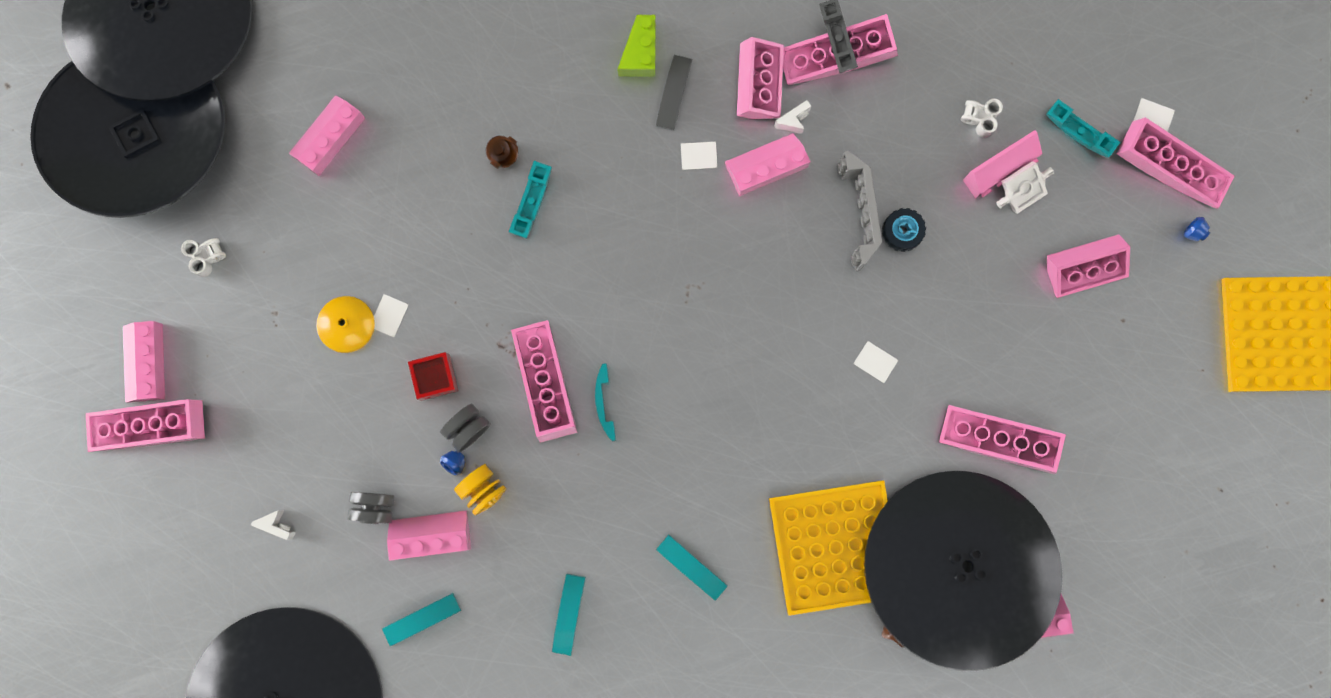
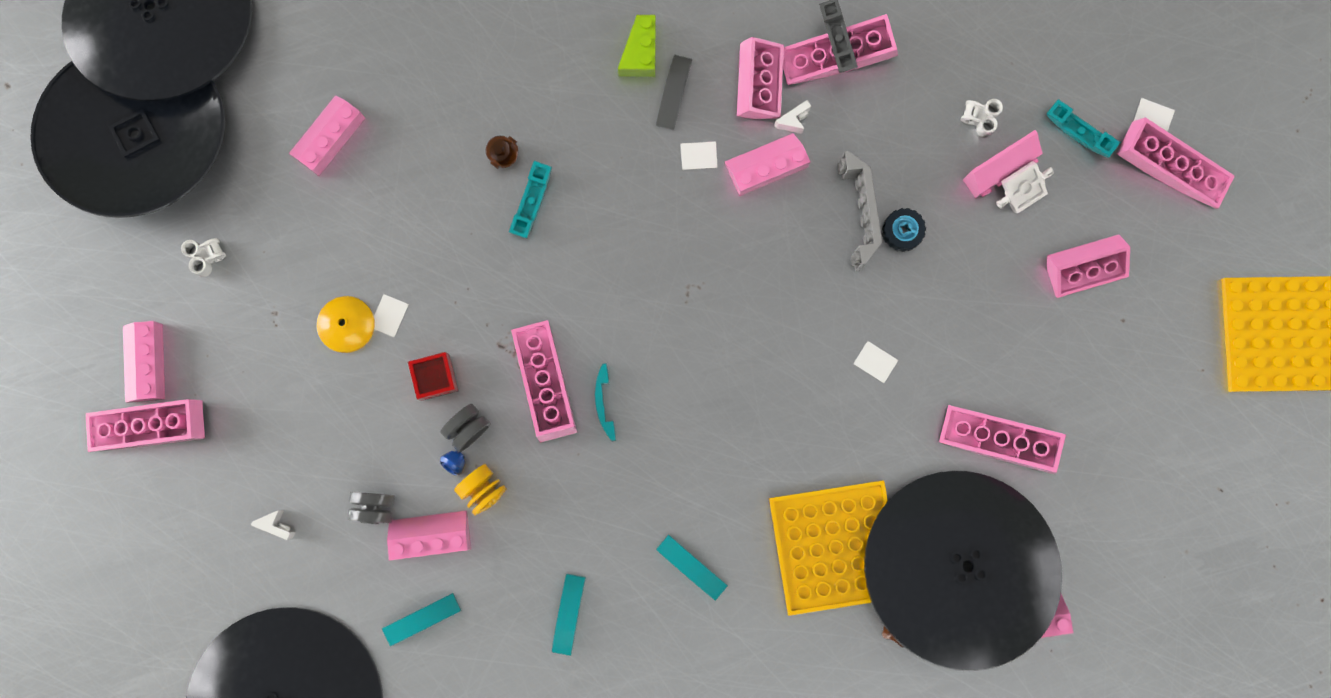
(1197, 230): blue cone -> none

